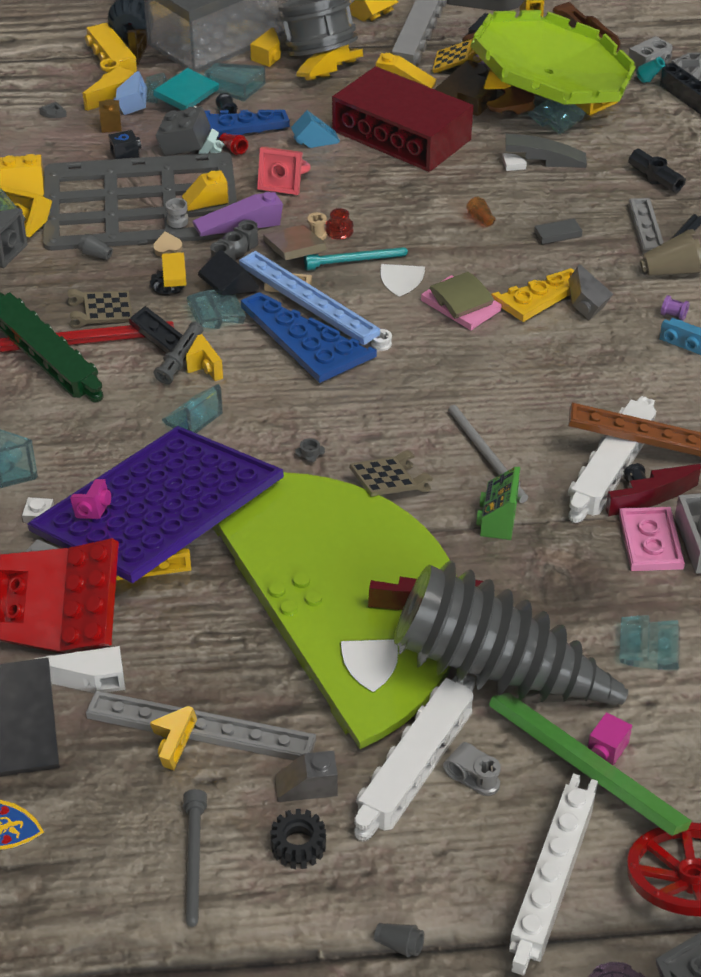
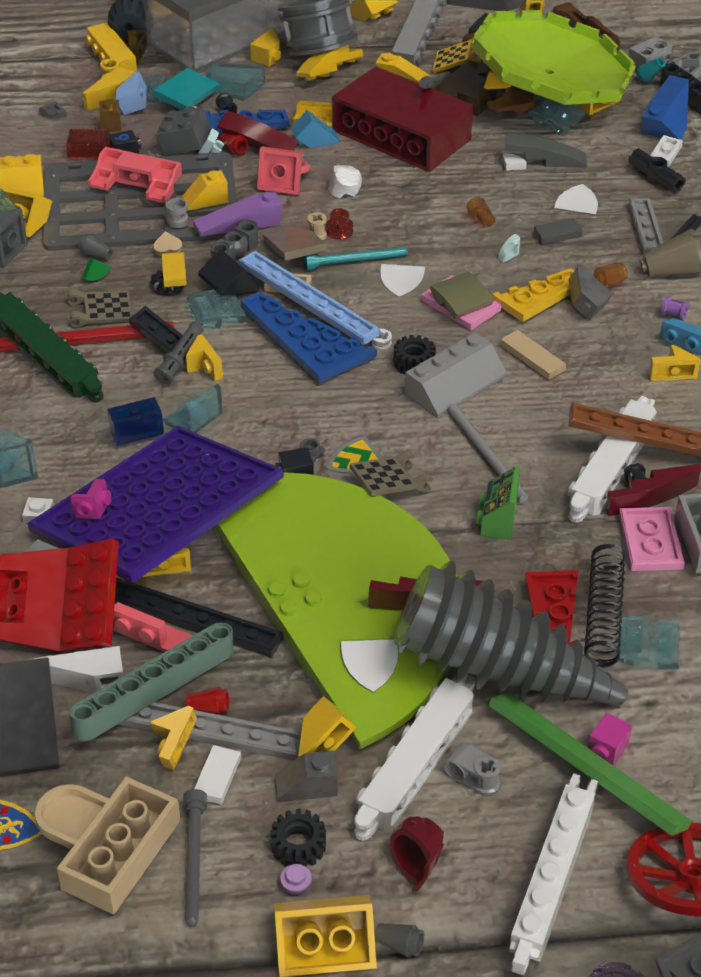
(86, 142): none -> clear red brick
(95, 270): none -> green tile
(107, 837): none -> tan brick
(135, 421): none -> clear blue brick
(137, 170): none -> coral bracket
(146, 628): none -> coral bracket
(151, 681): none -> sand green beam
(197, 617): none -> black tile
(210, 701): none -> red cone
(218, 773): none -> white tile
(256, 132): none -> dark red slope
(296, 461): none -> black brick
(296, 879): none -> lavender plate
(319, 109): none -> yellow slope
(324, 728): none -> yellow slope
(325, 935): none -> yellow slope
(344, 180): none -> white hair
(354, 451): none -> sticker
(406, 348): none -> black tyre
(416, 848): none -> dark red helmet
(428, 81): none -> dark grey bar
(454, 375): none -> light grey slope
(509, 249): none -> light aqua tile
(533, 354): none -> tan tile
(554, 594): none -> red wing
(578, 199): none -> white sticker
(594, 564): none -> black piece
(611, 274): none -> clear orange brick
(667, 148): none -> white plate
(668, 110): none -> blue wedge
(676, 366): none -> yellow slope

